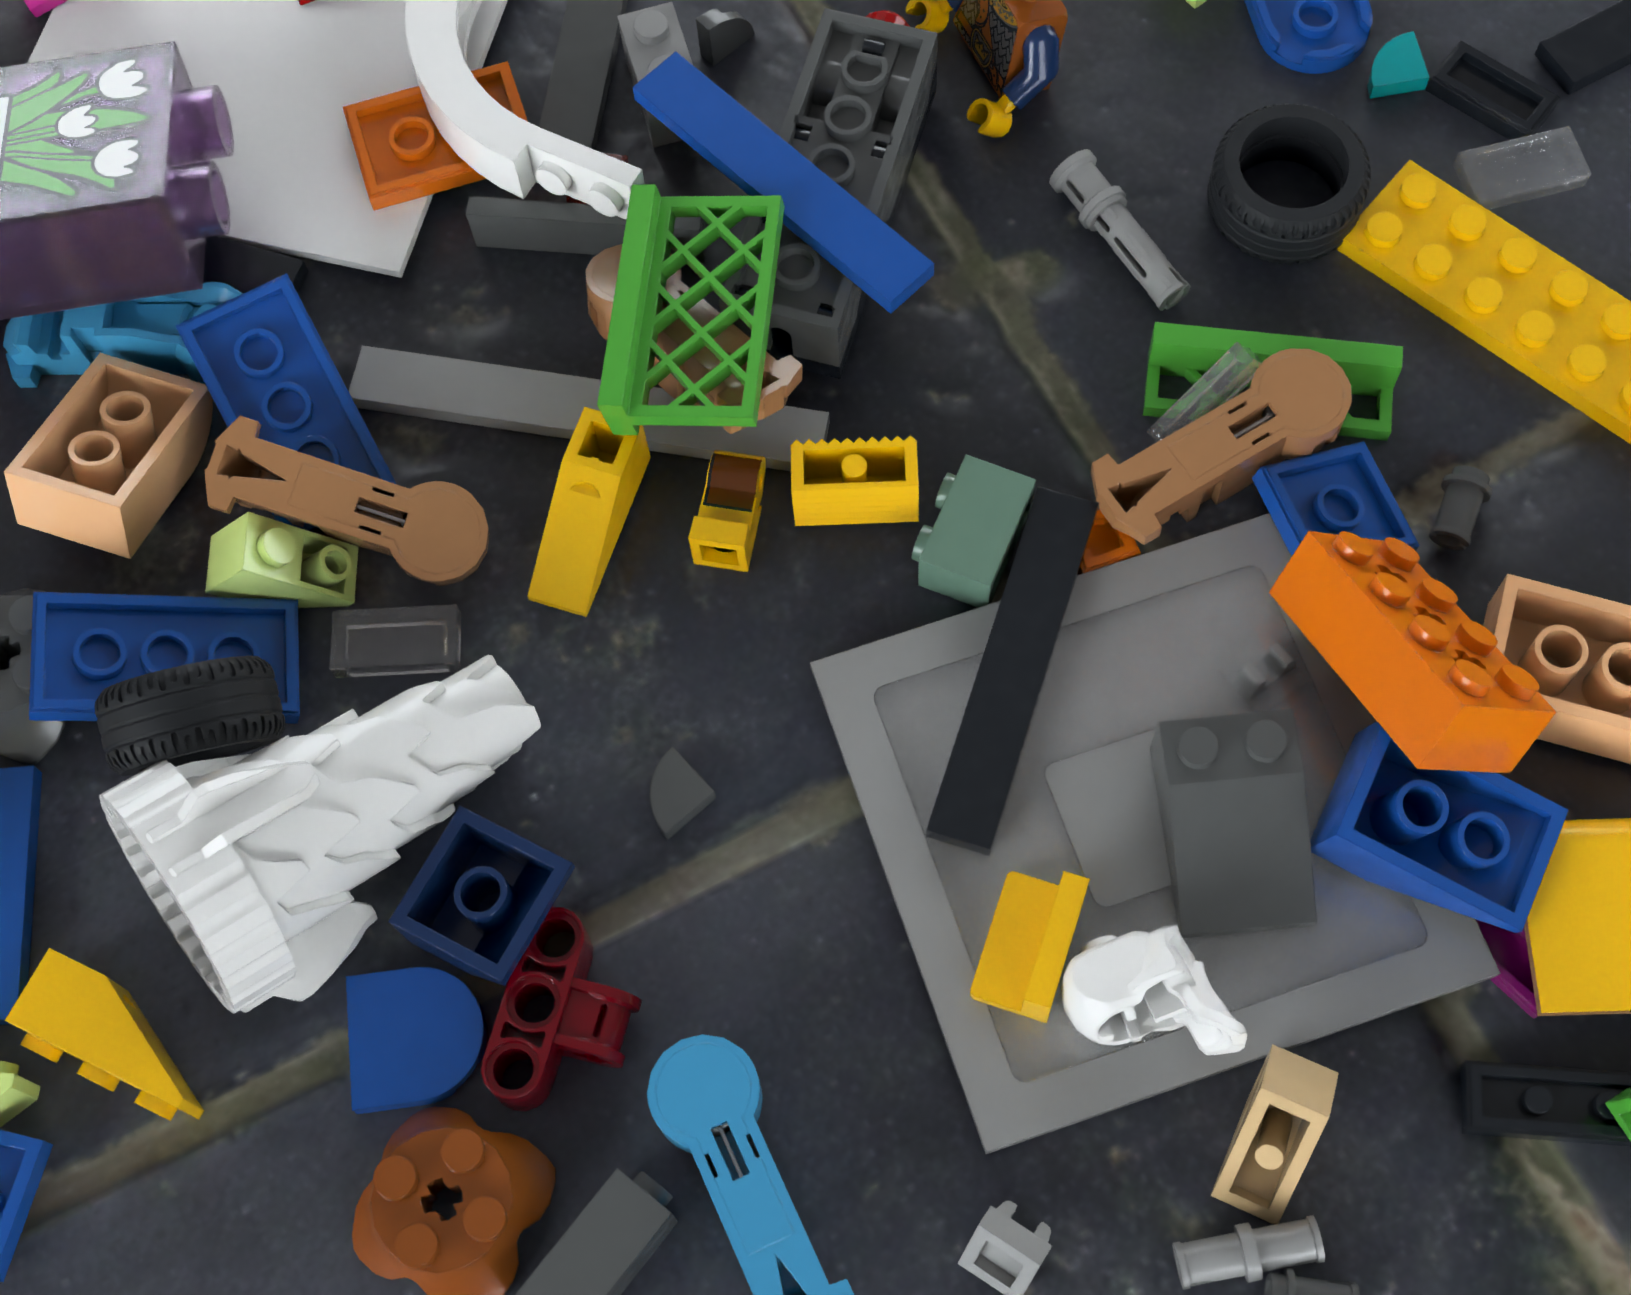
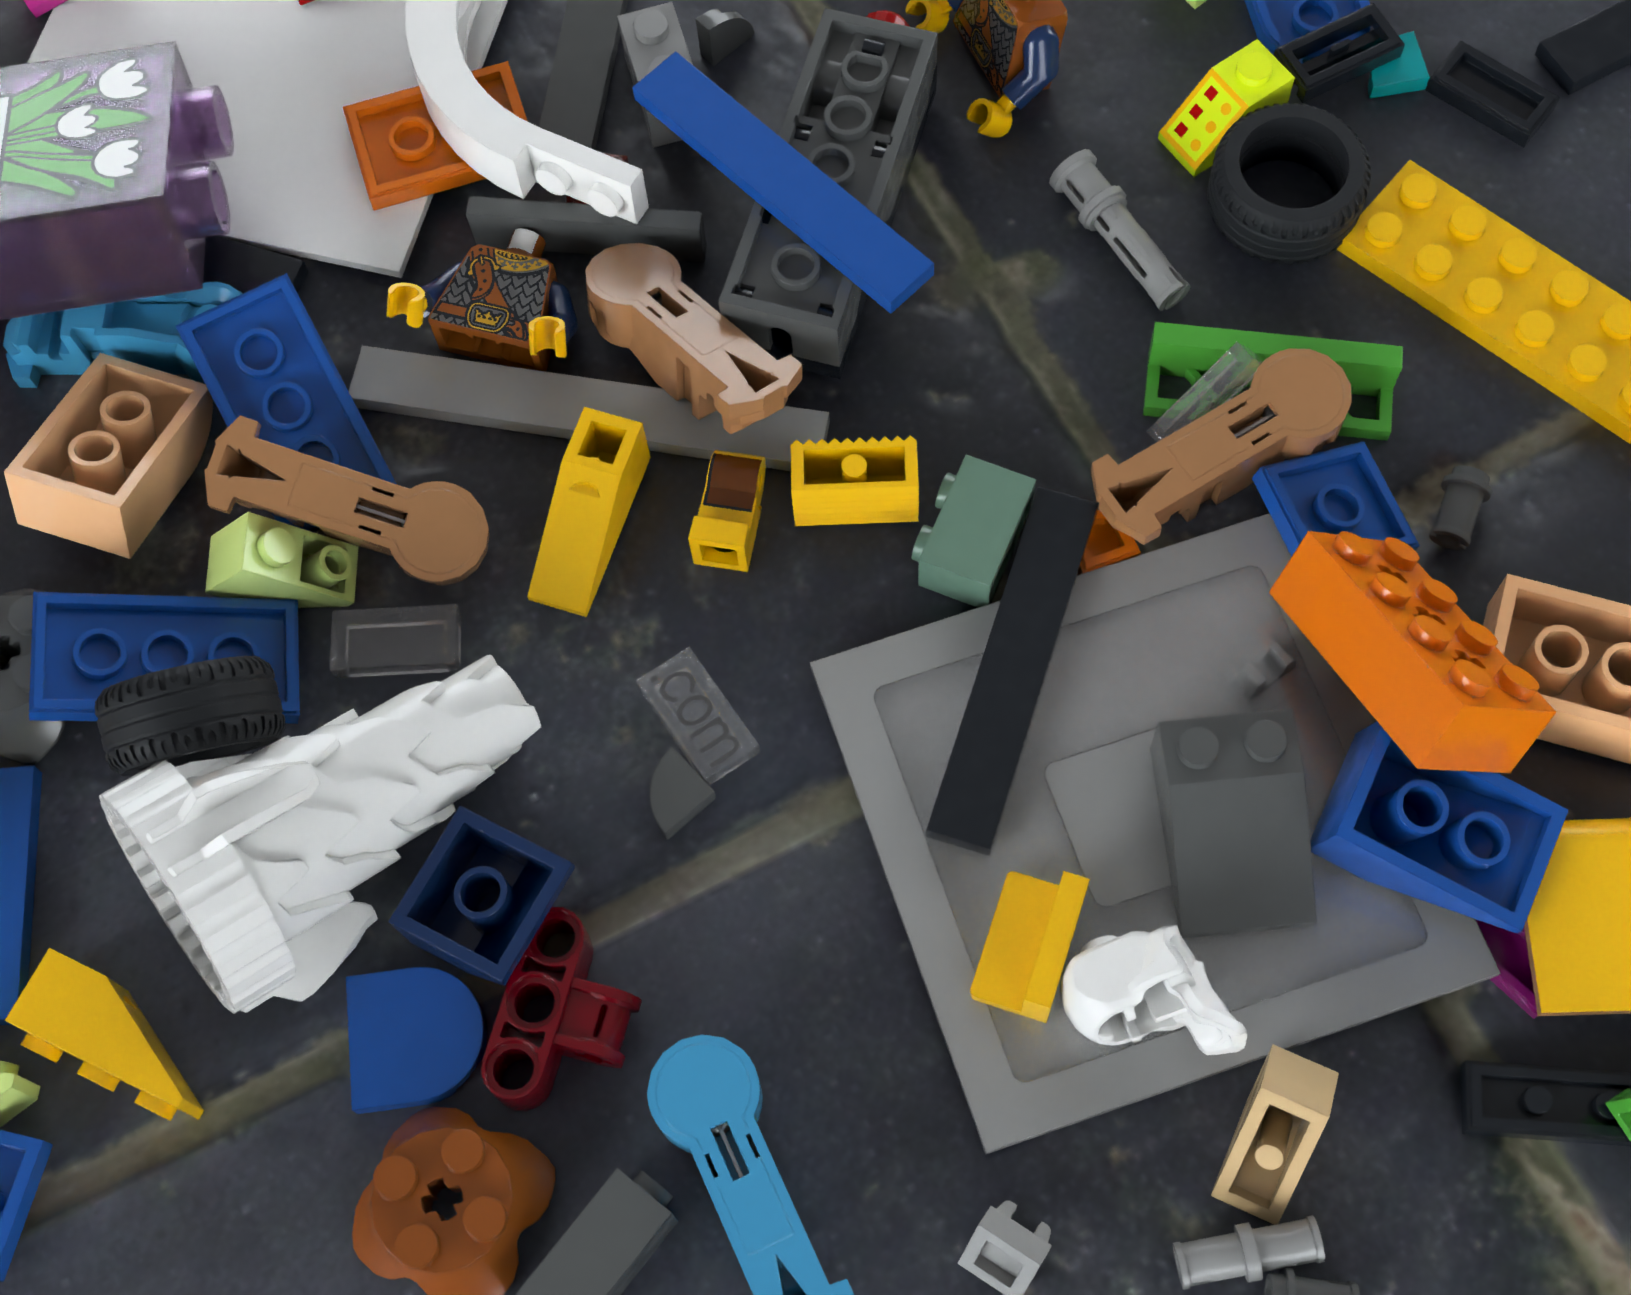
(495, 305): none -> torso
(639, 315): bright green fence -> none
(698, 716): none -> clear tile
(1221, 98): none -> neon yellow slope
(1343, 60): none -> black tile
(1522, 168): clear tile -> none

